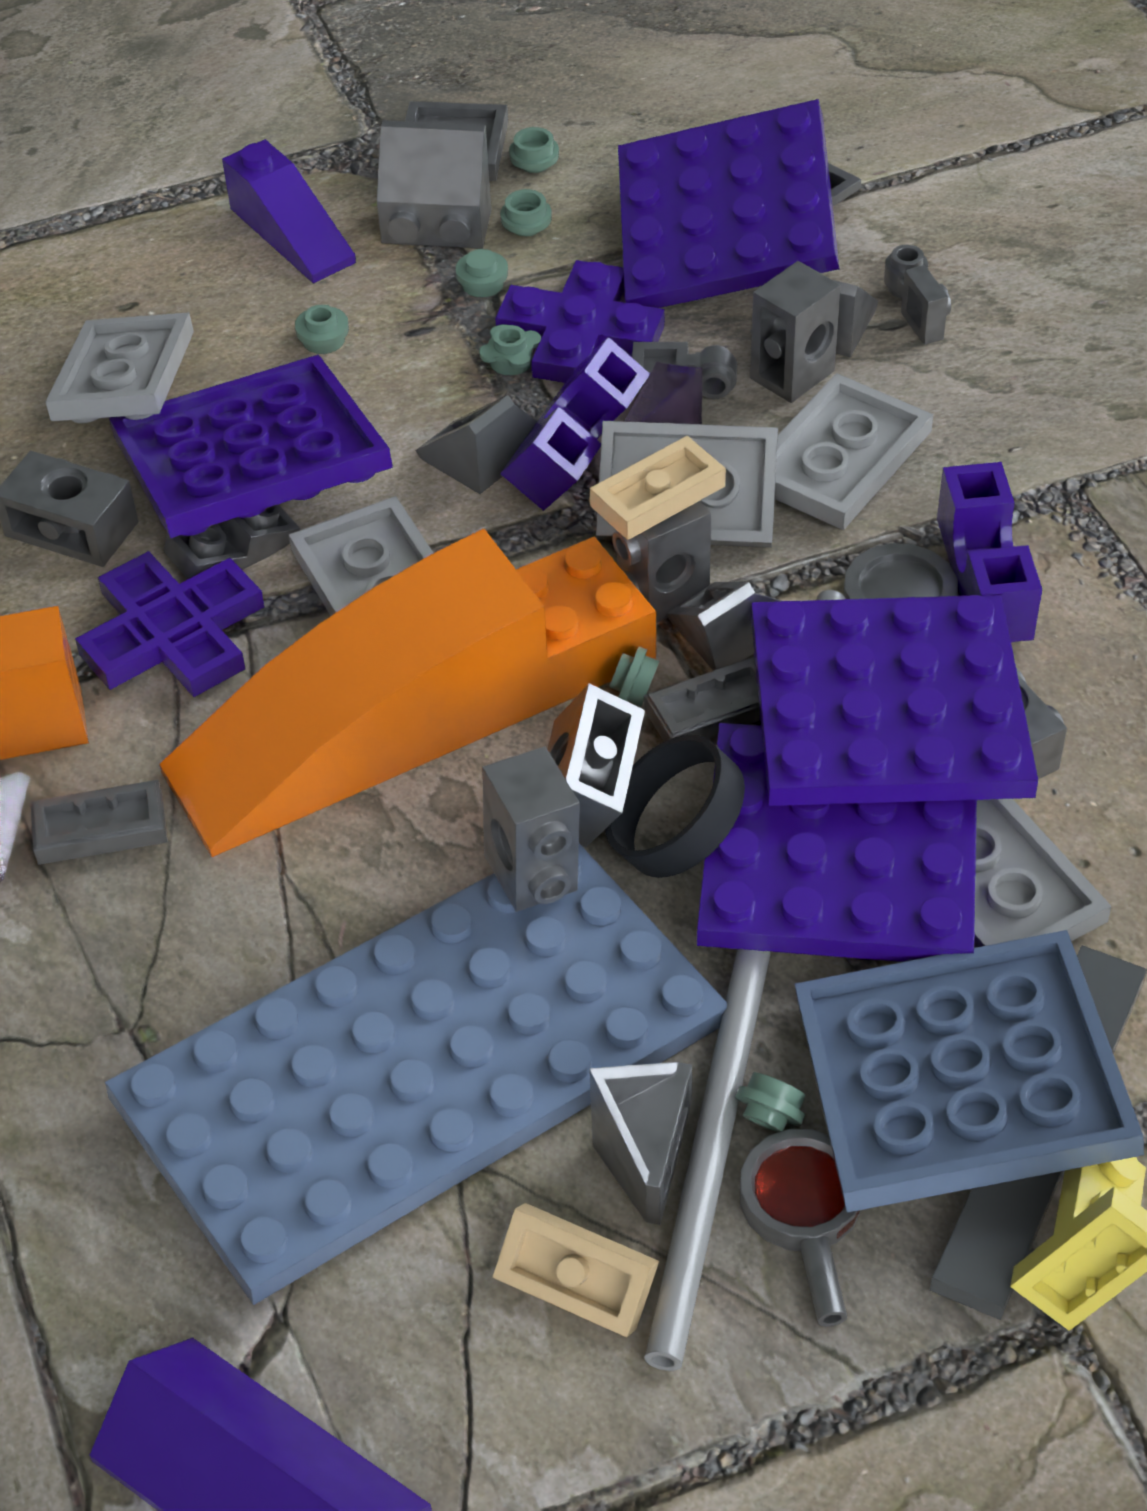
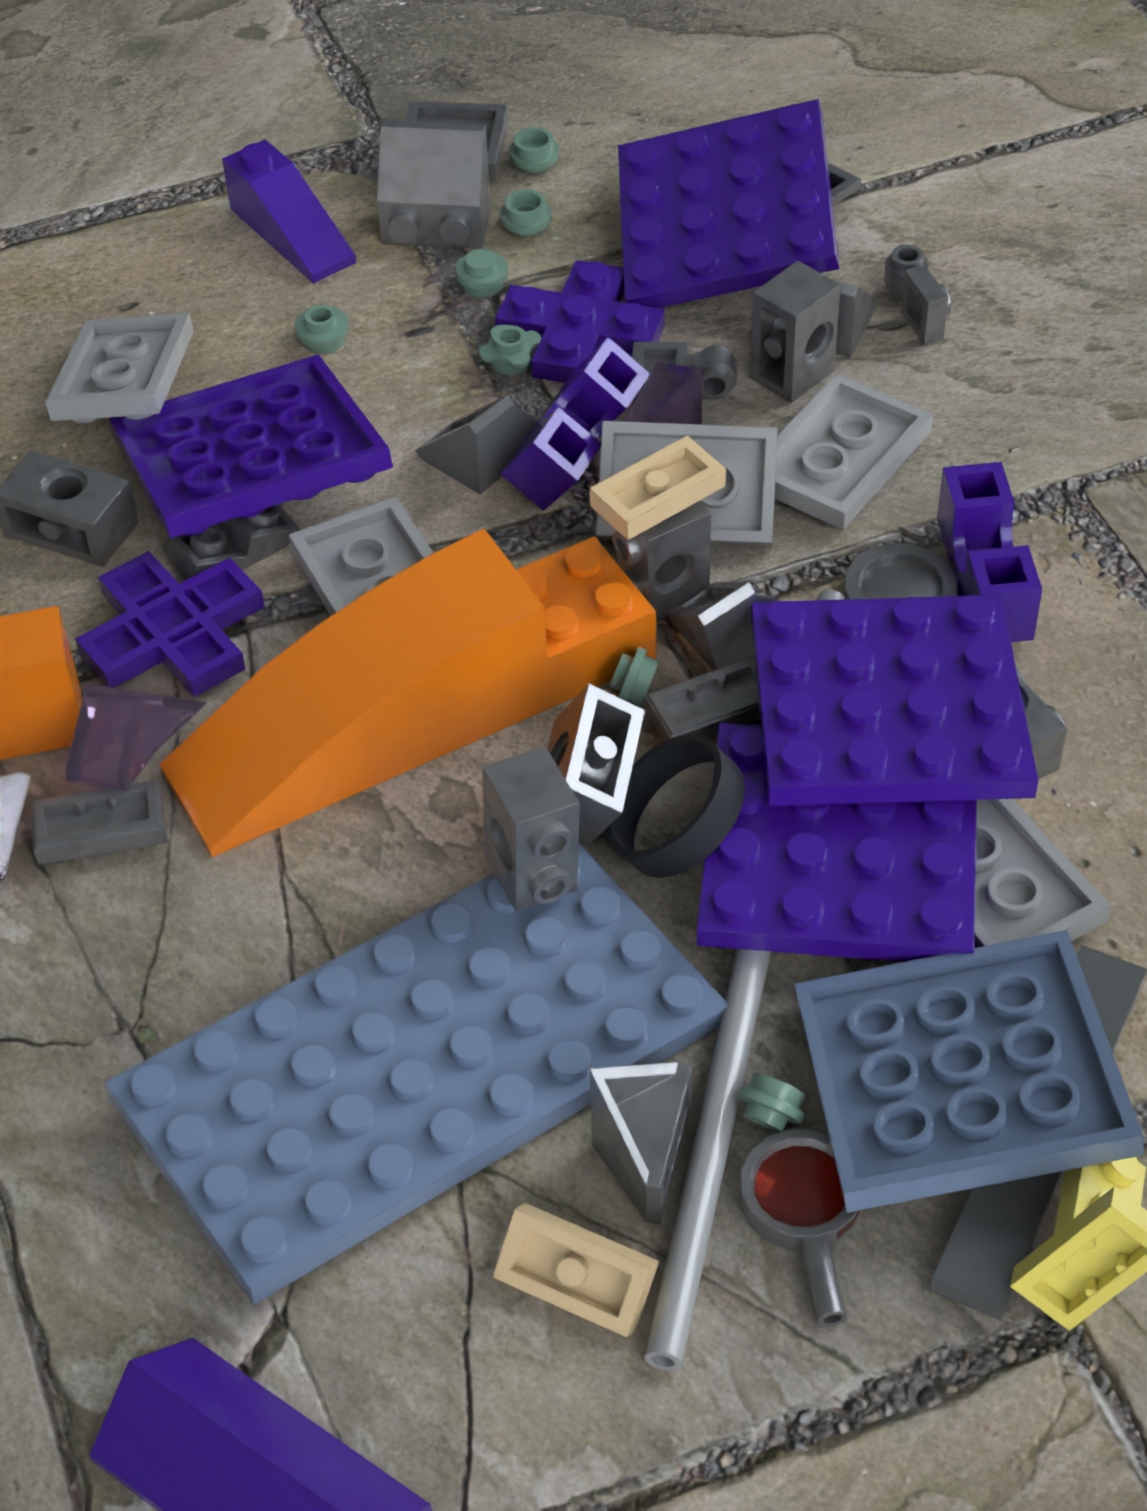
(121, 733): none -> clear purple slope

